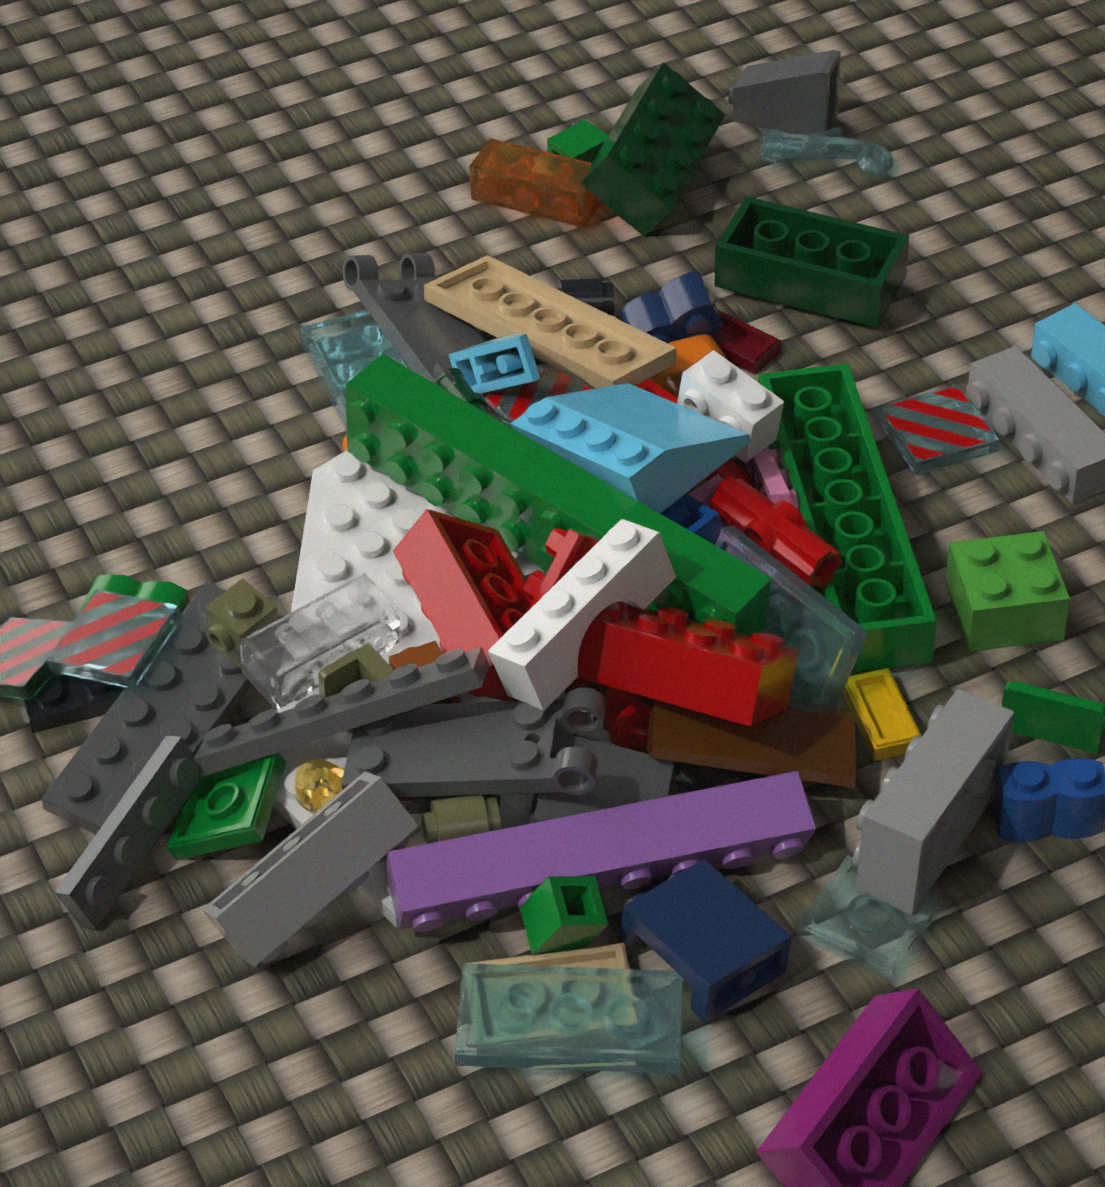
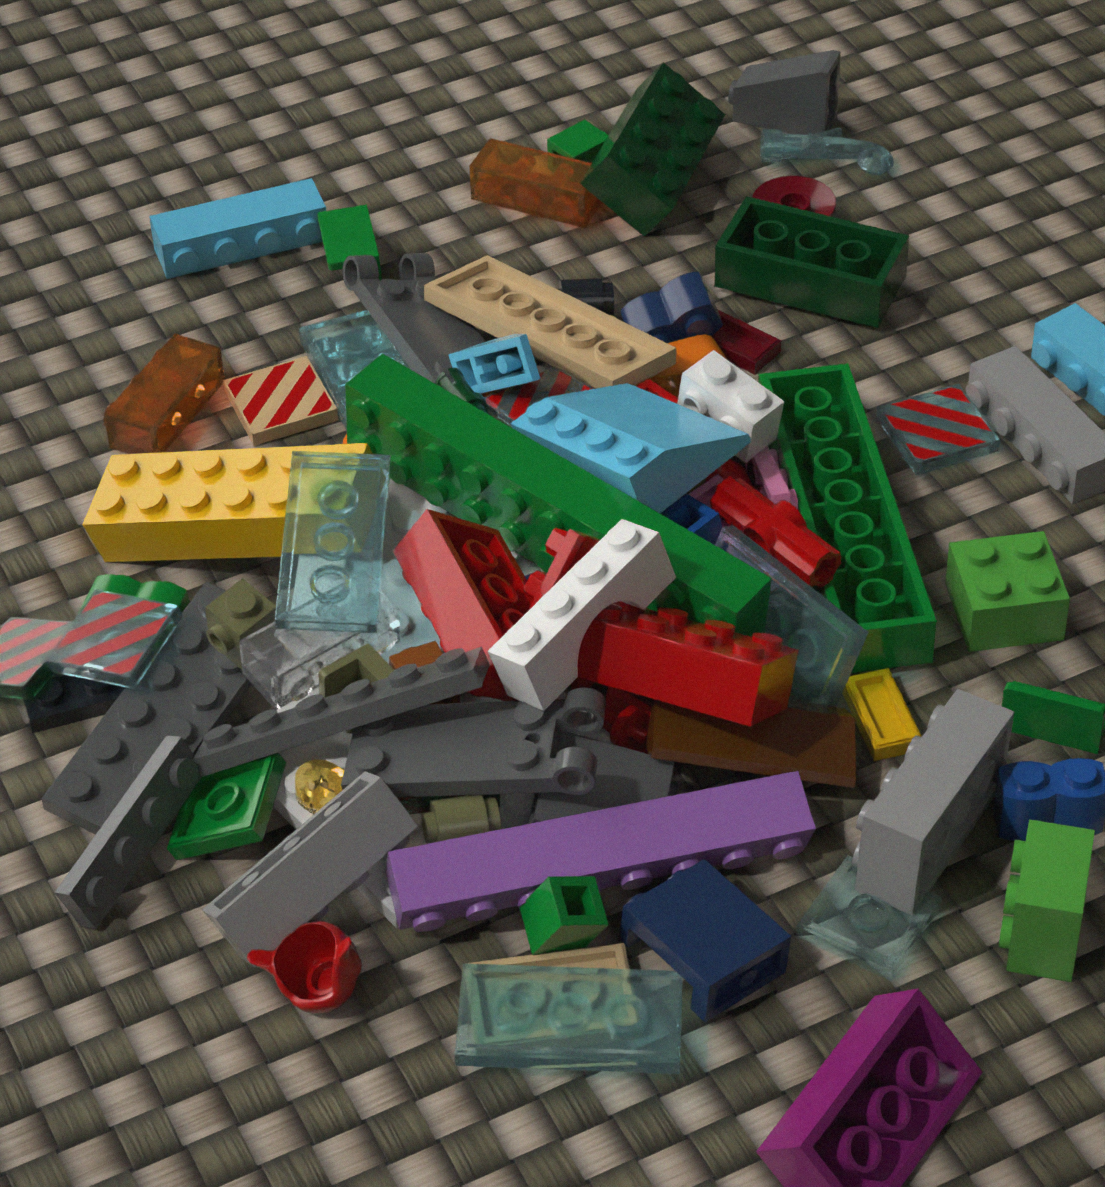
(164, 396): none -> clear orange brick
(195, 503): none -> yellow brick
(237, 228): none -> medium azure brick
(280, 400): none -> tan tile
(313, 966): none -> red hair
(333, 542): none -> clear light blue tile
(347, 234): none -> green panel
(798, 193): none -> dark red dish
(1046, 900): none -> bright green brick

